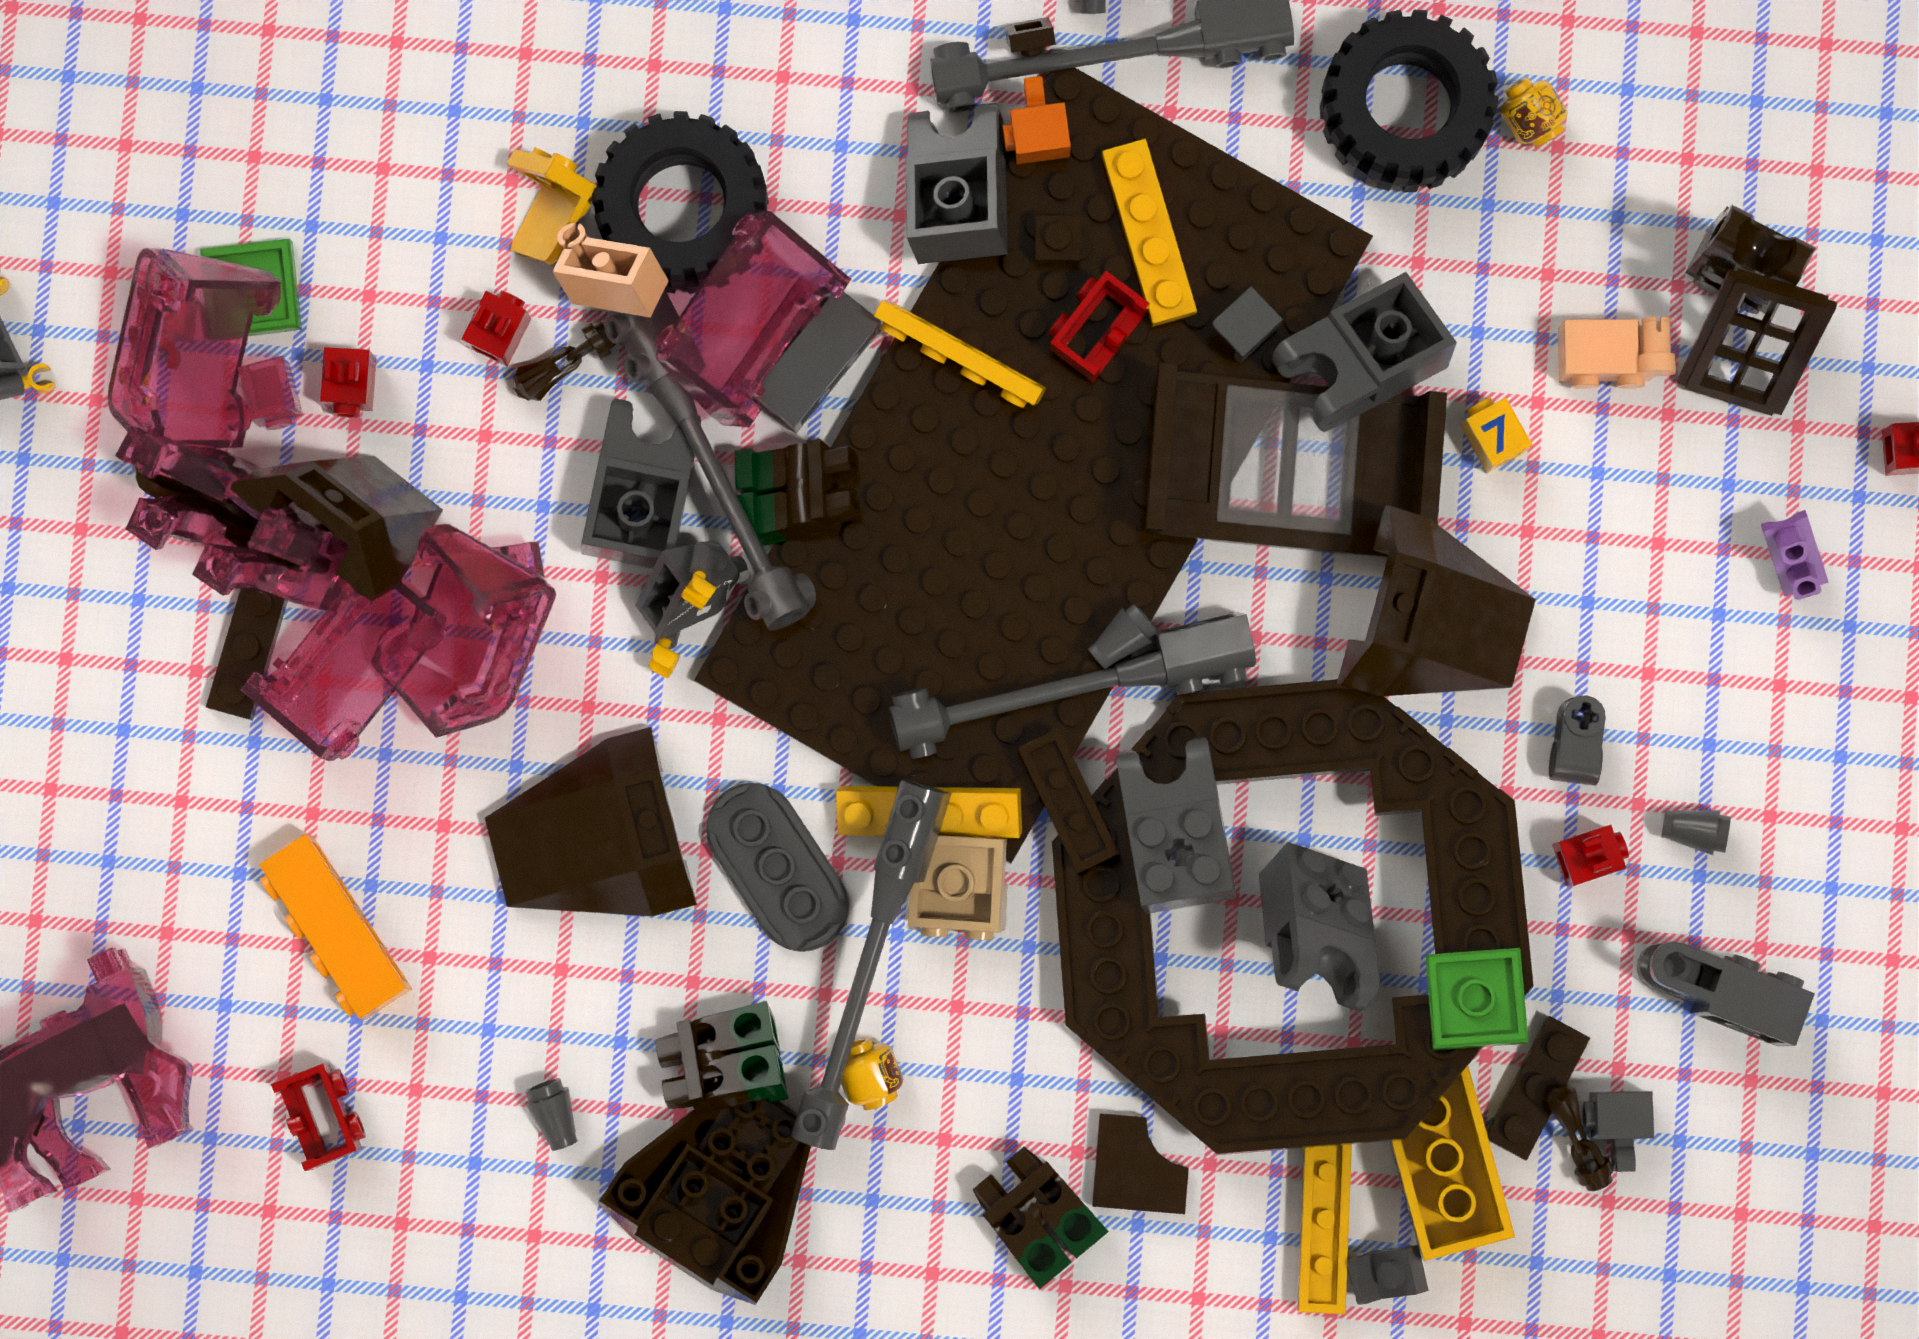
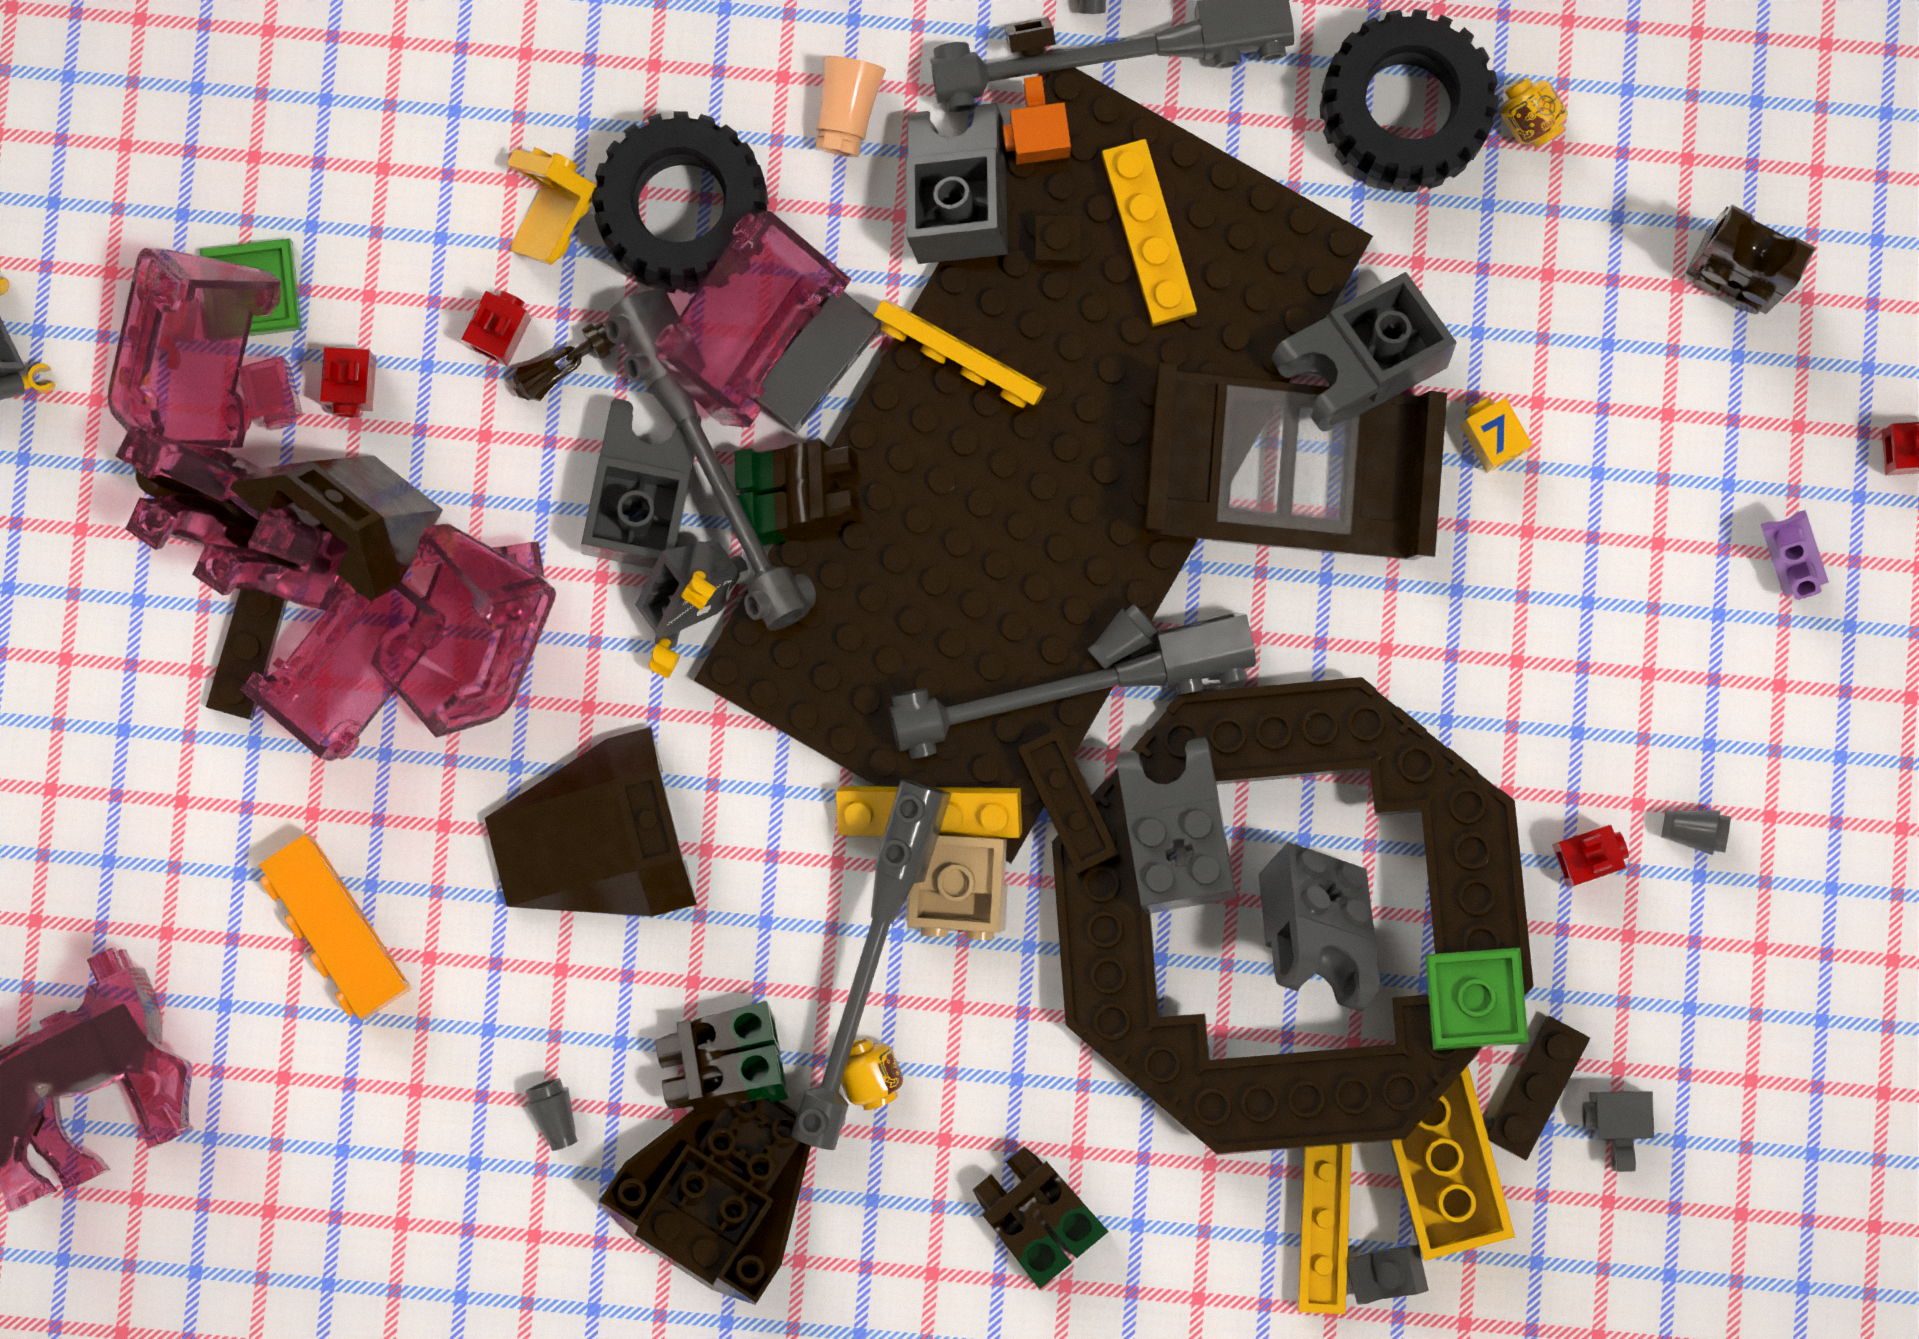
(303, 1122): red window -> none
(608, 273): light nougat hinge -> none
(777, 867): dark grey tile -> none
(846, 104): none -> light nougat plant
(1090, 297): red window -> none
(1132, 1171): dark brown tile -> none
(1247, 323): dark grey panel -> none
(1438, 617): dark brown wedge -> none
(1578, 751): dark grey piece -> none
(1594, 1172): dark brown piece -> none
(1614, 351): light nougat hinge -> none
(1724, 314): dark brown piece -> none
(1730, 991): dark grey brick -> none

